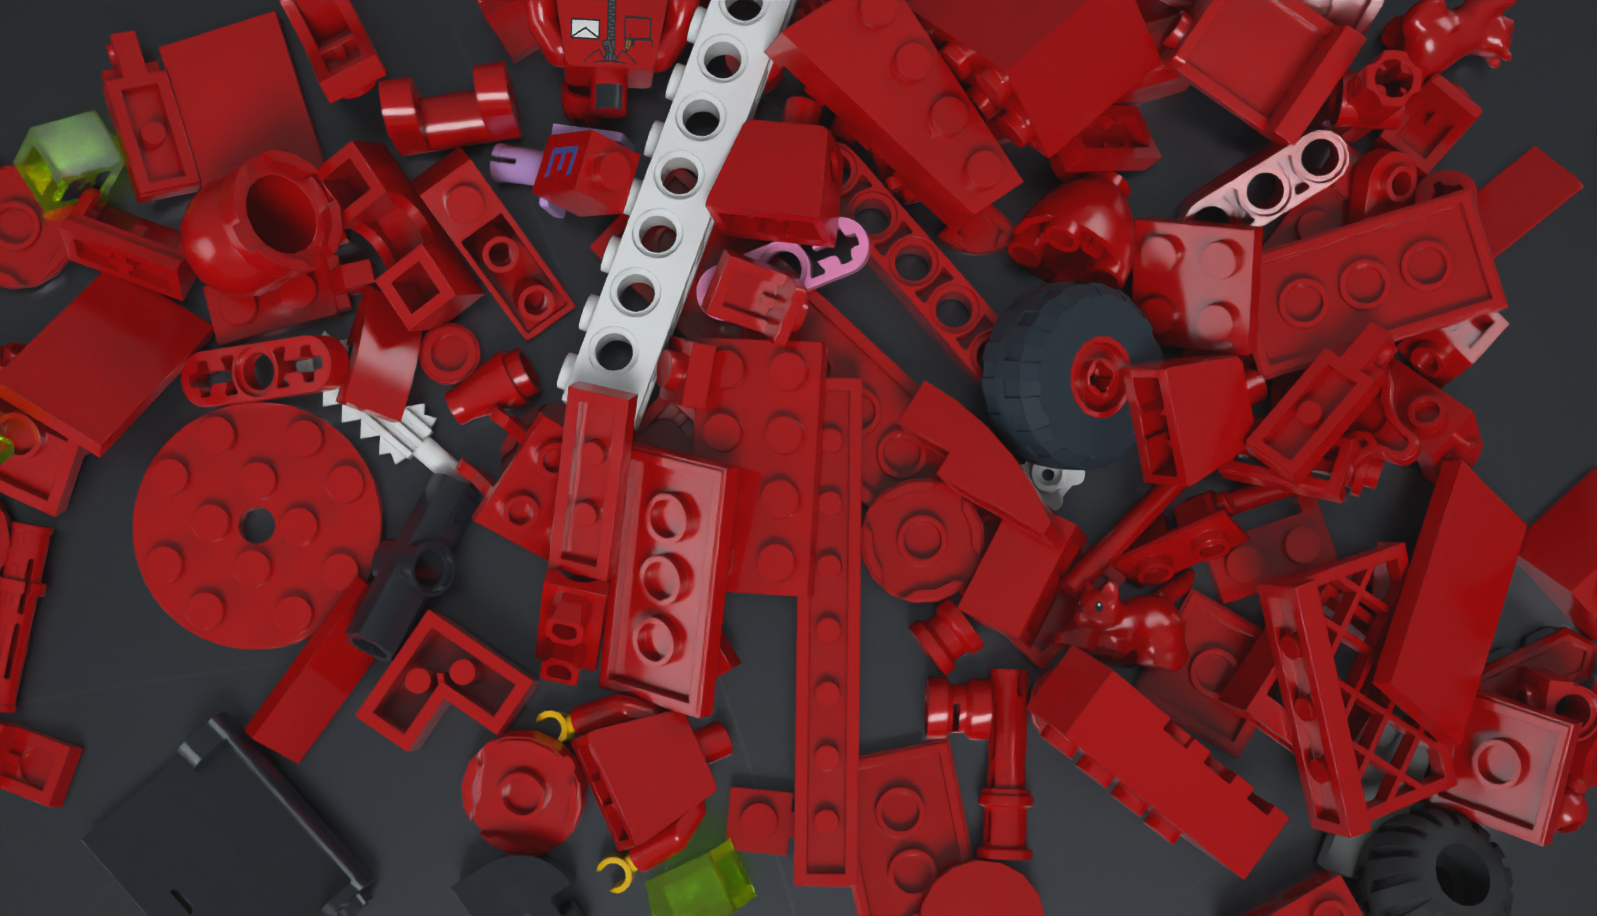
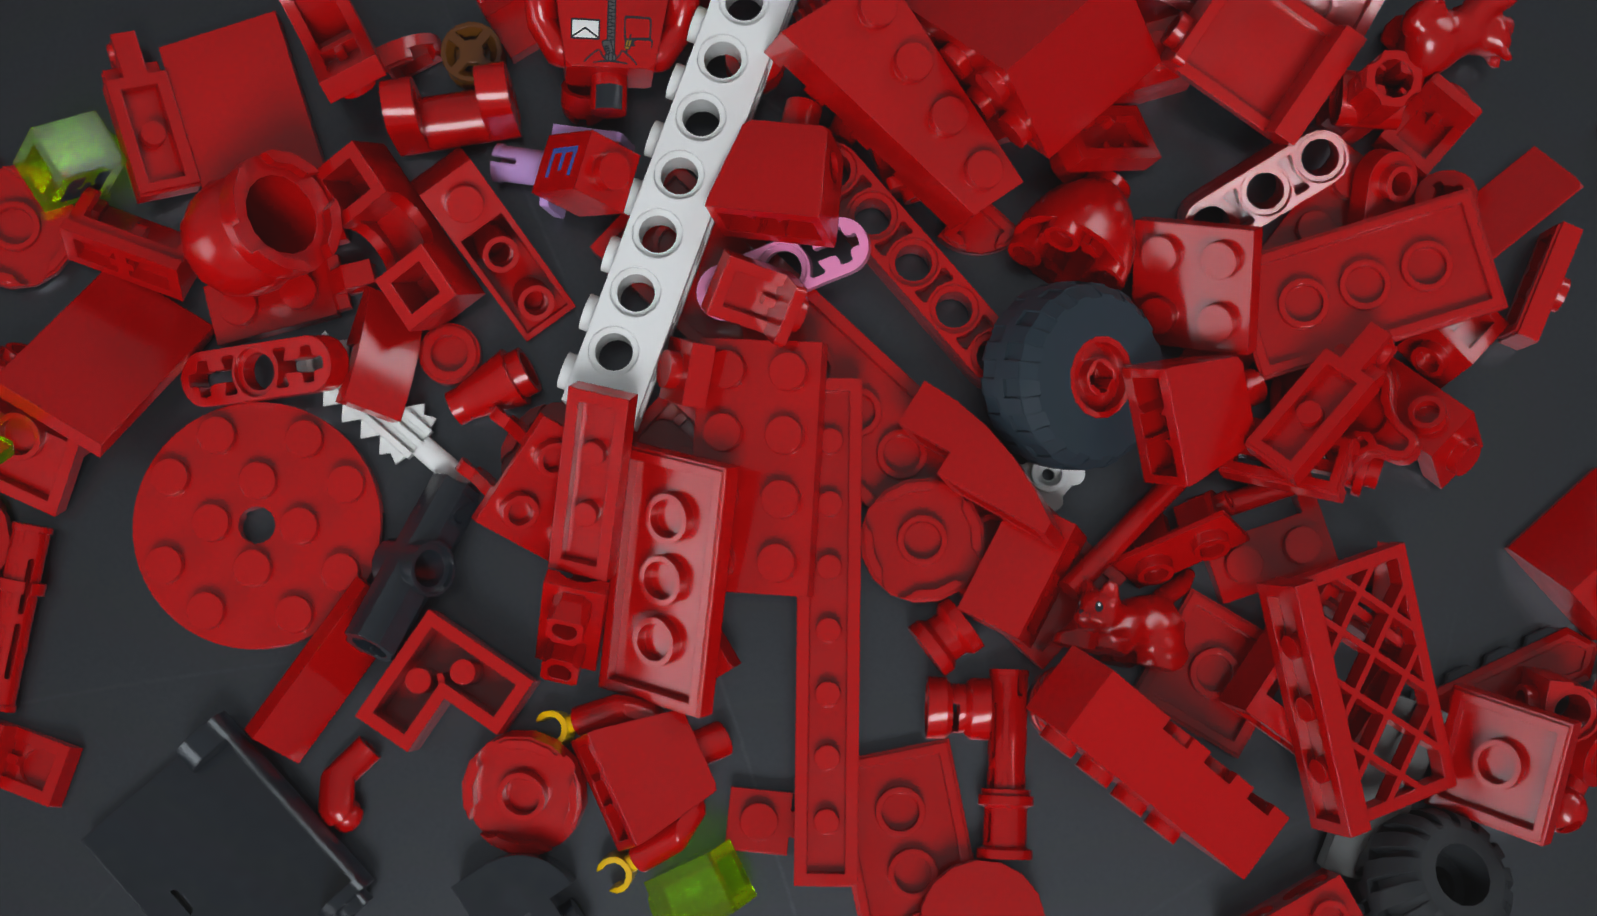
(337, 785): none -> red arm
(410, 54): none -> red tile
(465, 46): none -> reddish brown wheel
(1450, 603): red tile -> none
(1541, 286): none -> red plate

